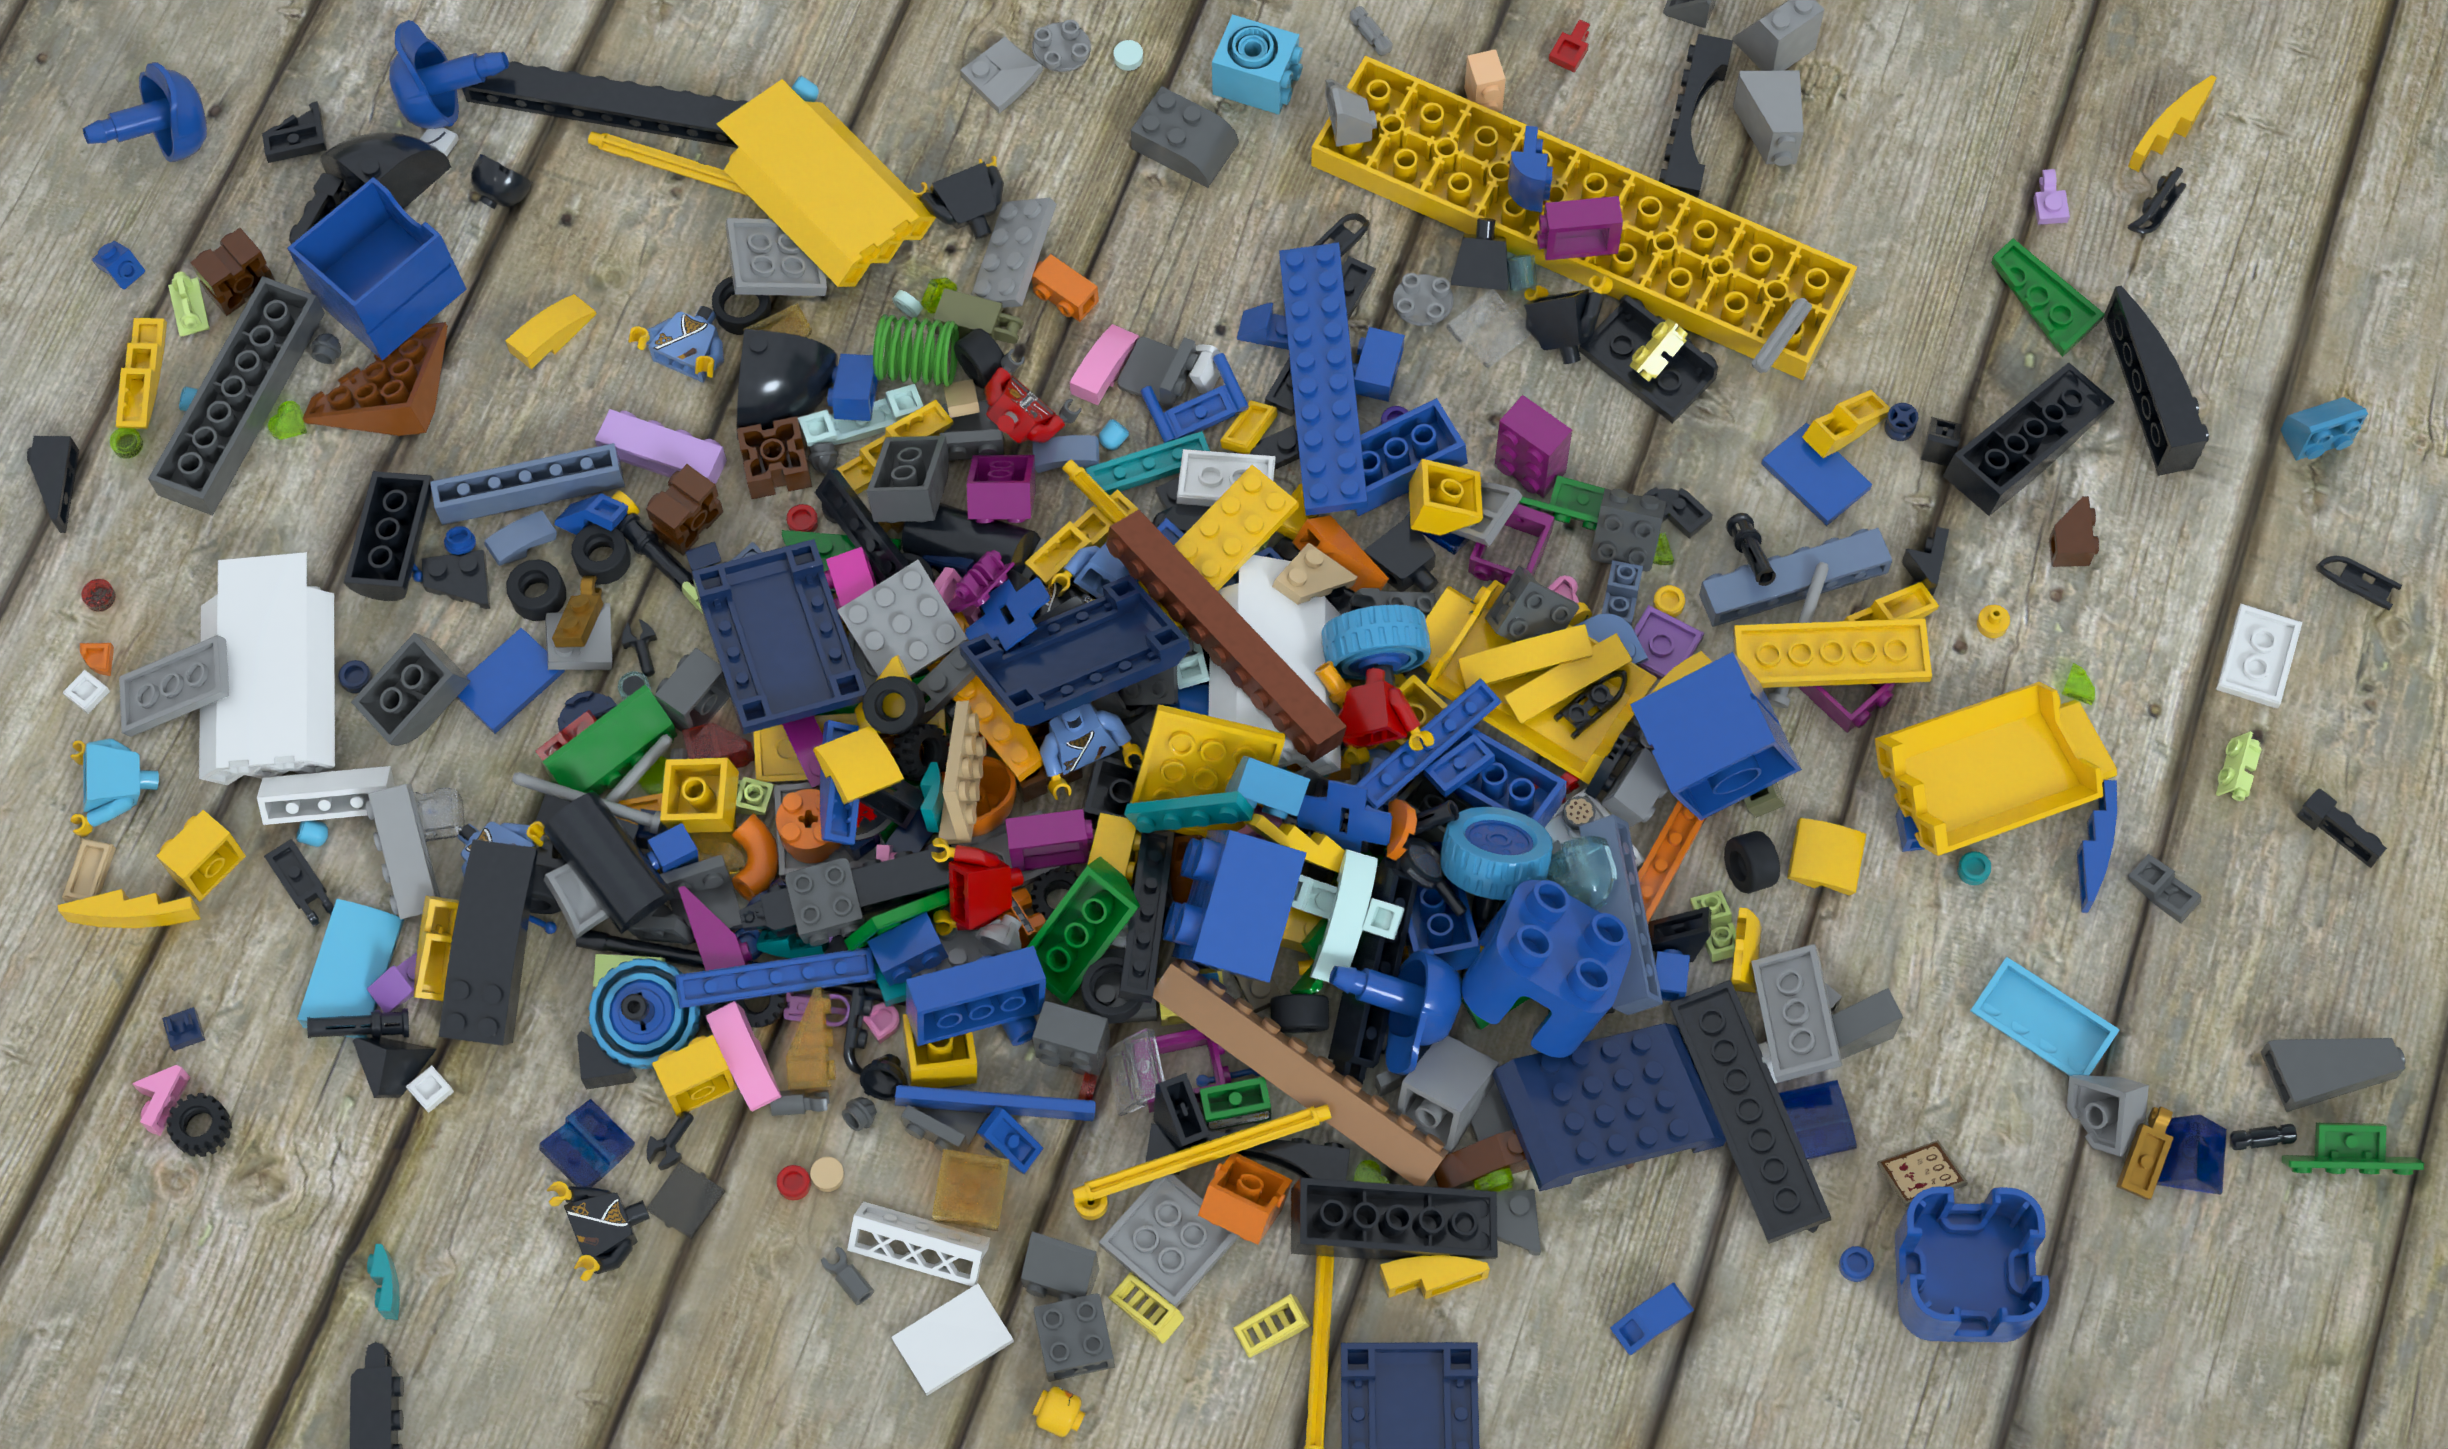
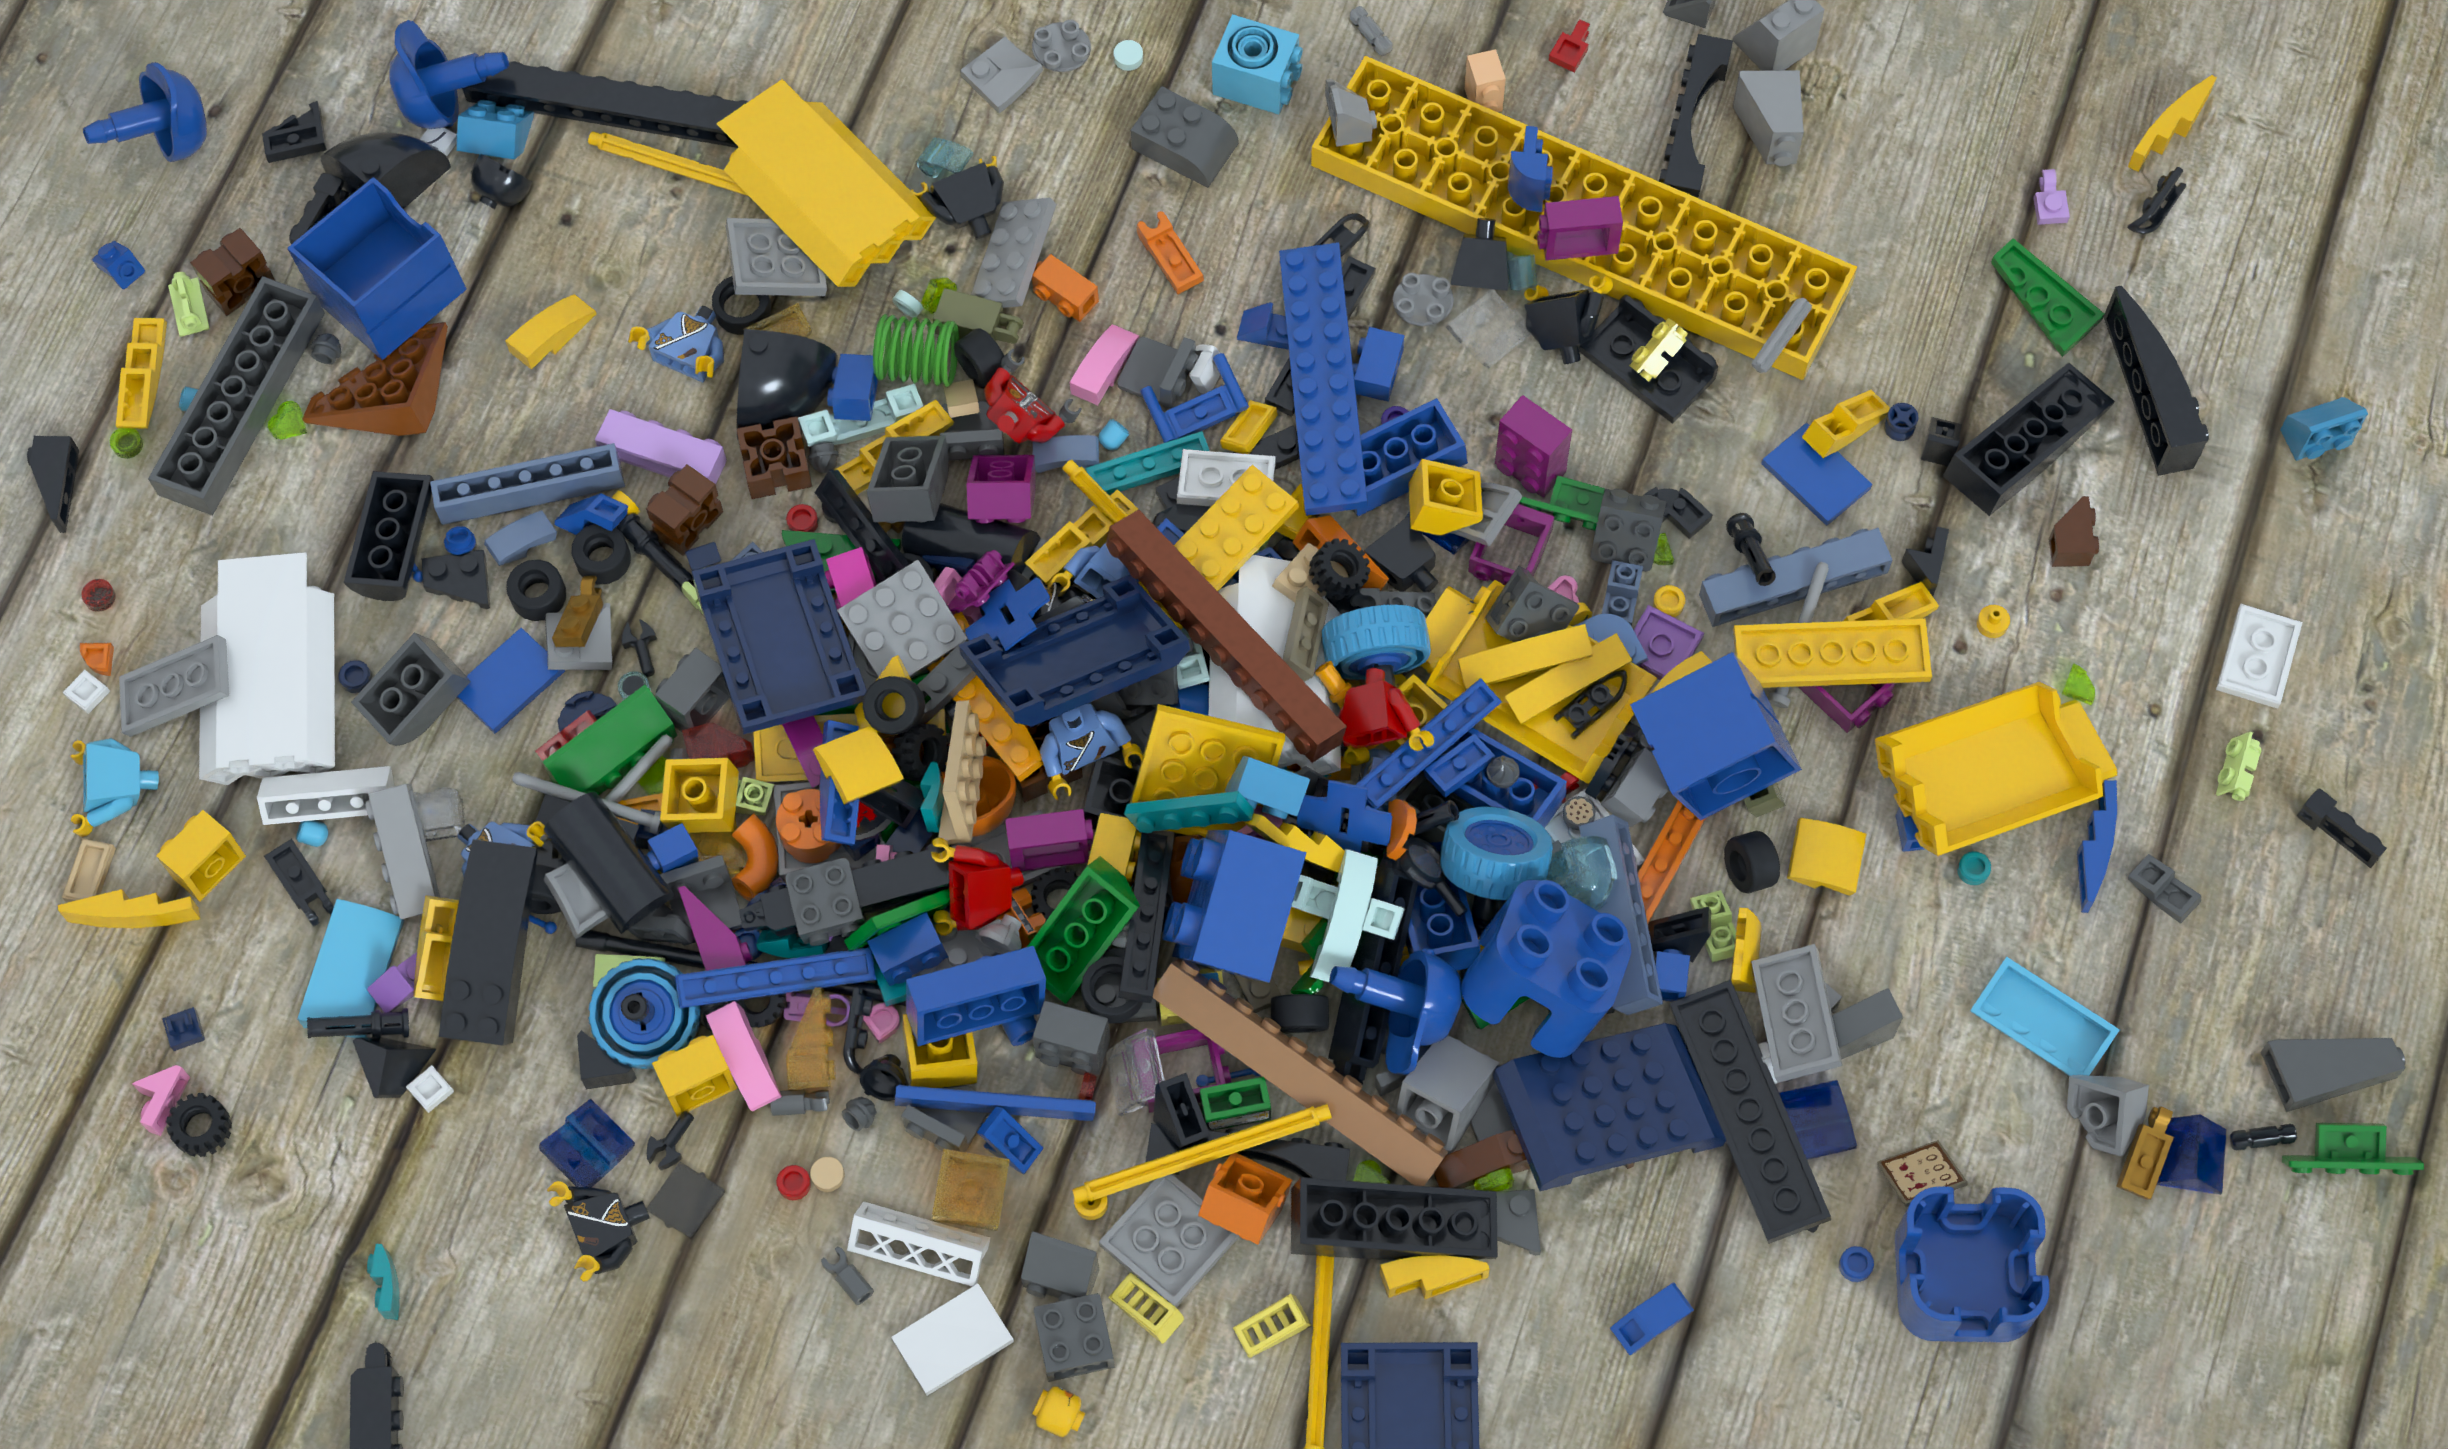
(494, 129): none -> dark azure slope
(806, 89): medium azure piece -> none
(942, 155): none -> clear light blue panel
(1170, 254): none -> orange plate
(1305, 633): none -> dark tan plate
(1349, 558): none -> black tyre
(1503, 772): none -> dark grey plate
(2352, 580): black piece -> none

